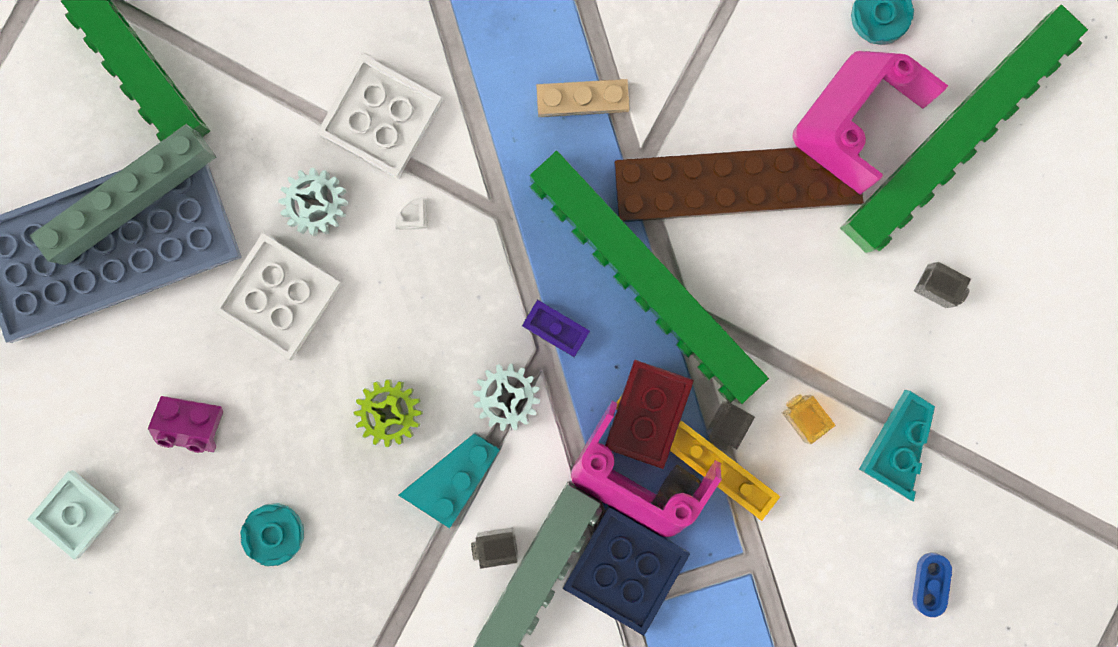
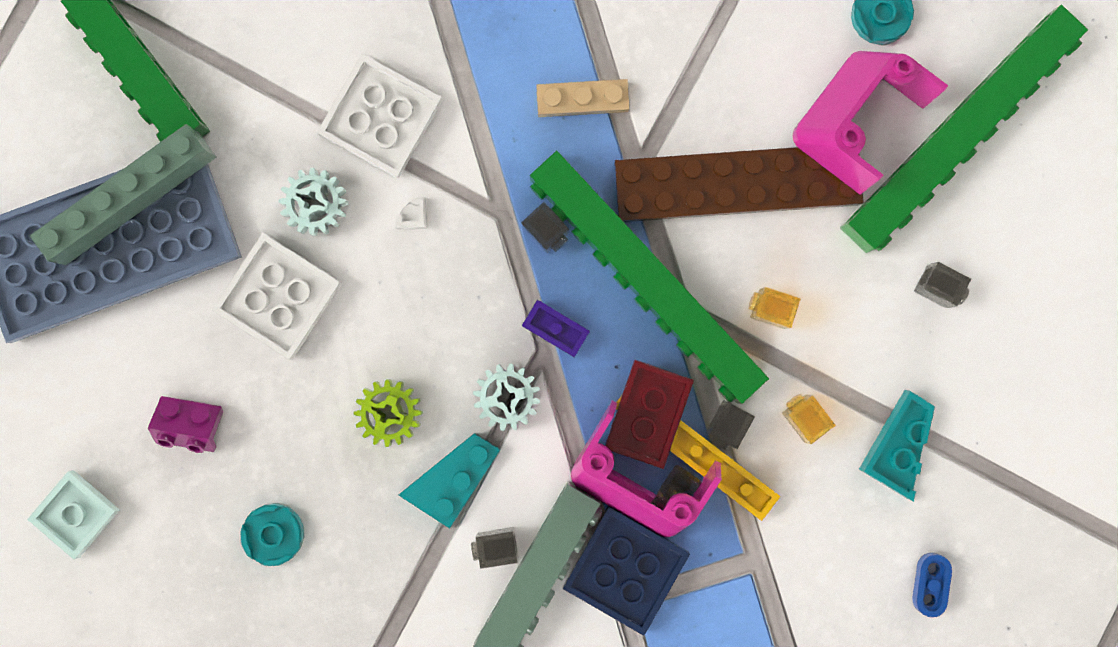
(546, 228): none -> clear smoke brick
(774, 307): none -> clear yellow brick

